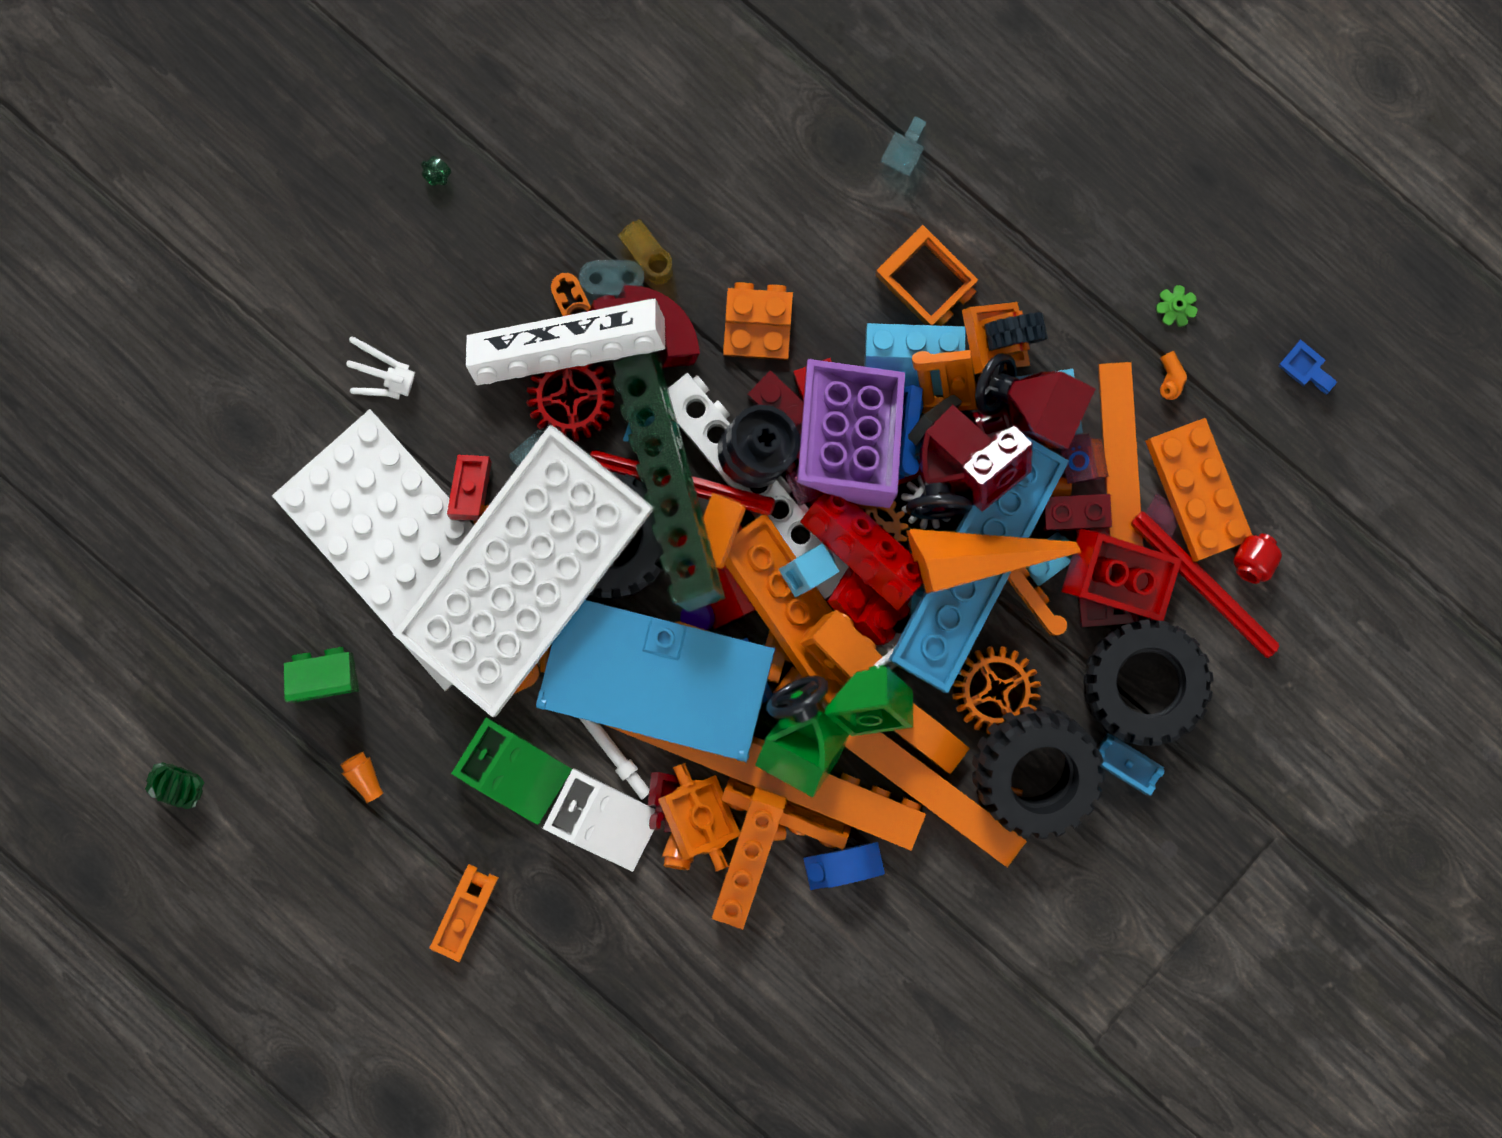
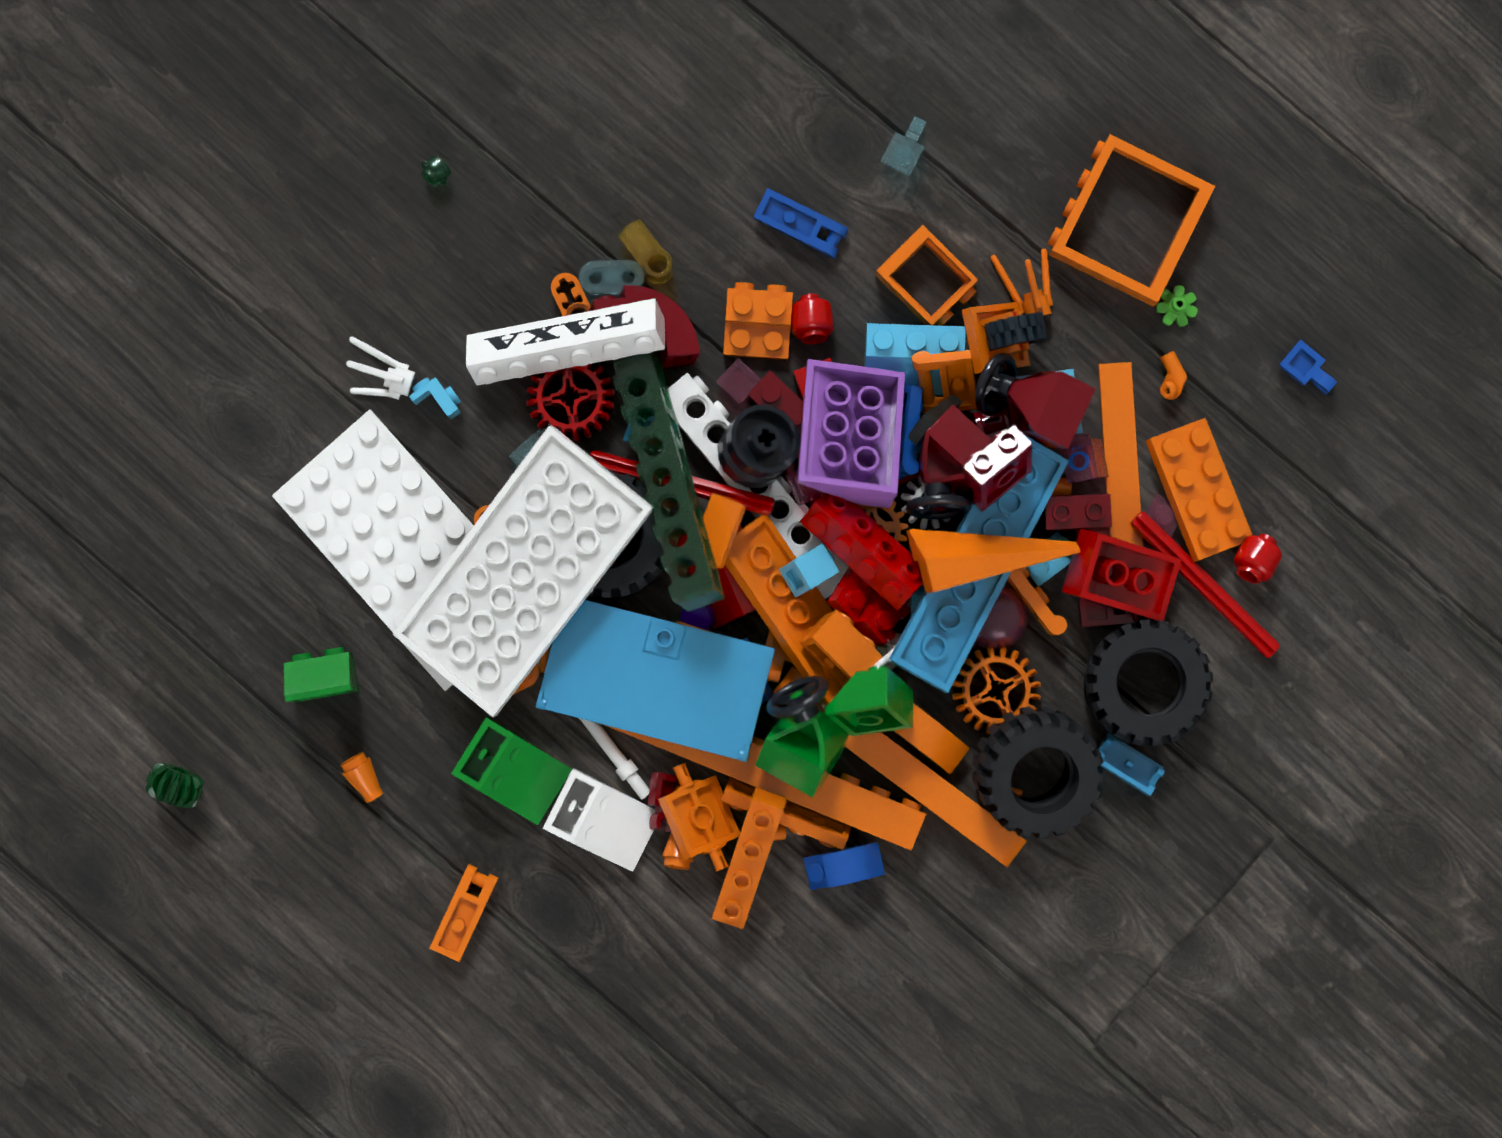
(445, 397): none -> medium azure bracket
(469, 487): red plate -> none
(738, 381): none -> clear pink plate
(799, 223): none -> blue plate
(812, 319): none -> red head
(1005, 622): none -> clear pink cylinder
(1035, 300): none -> orange plant
(1075, 207): none -> orange window

